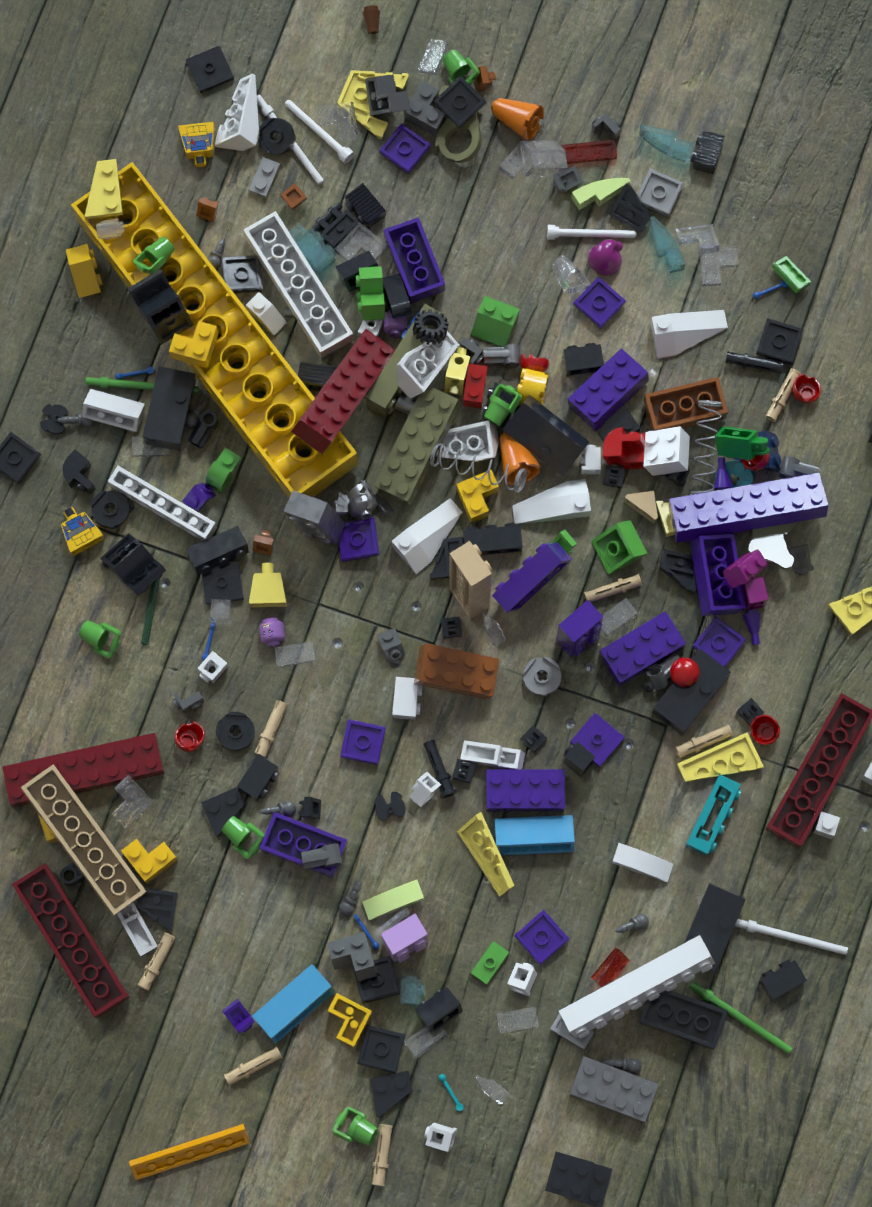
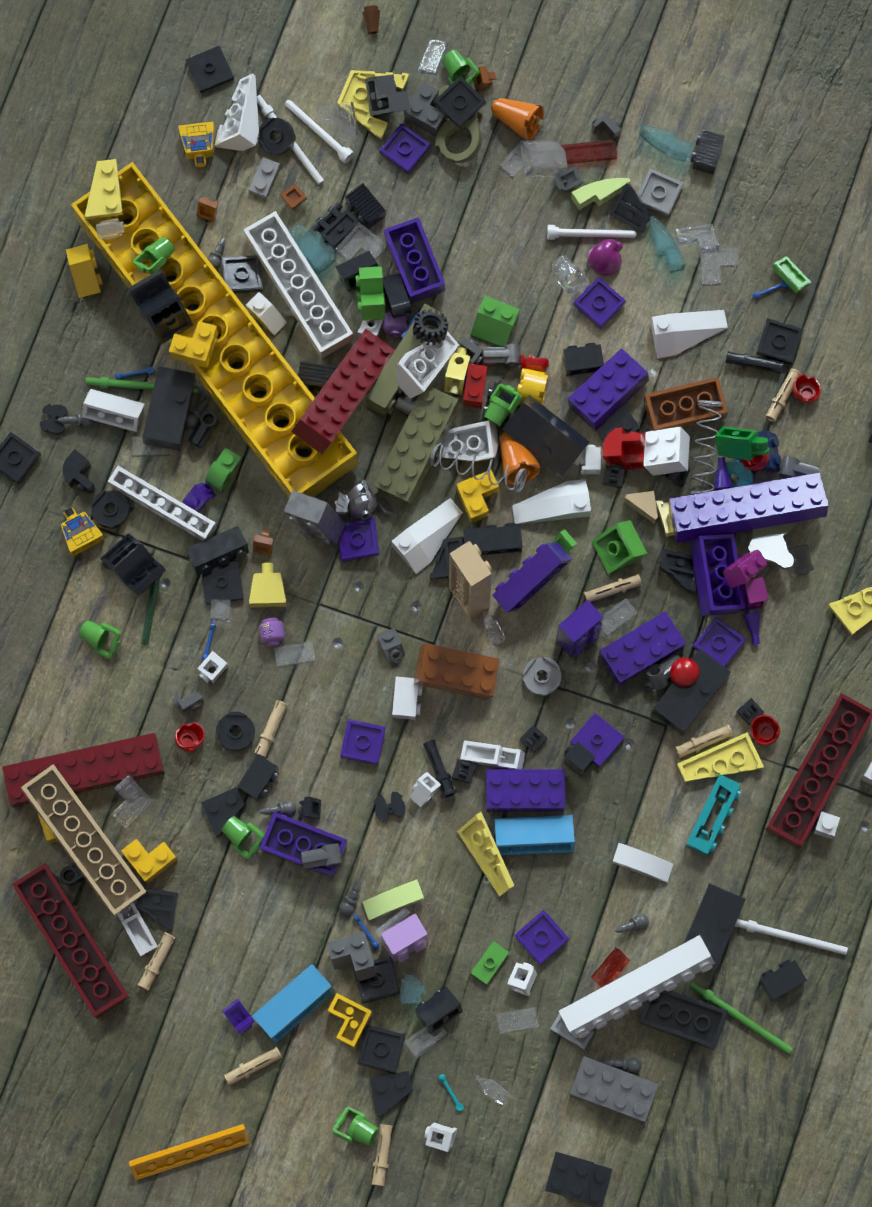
(451, 627): black tile -> none

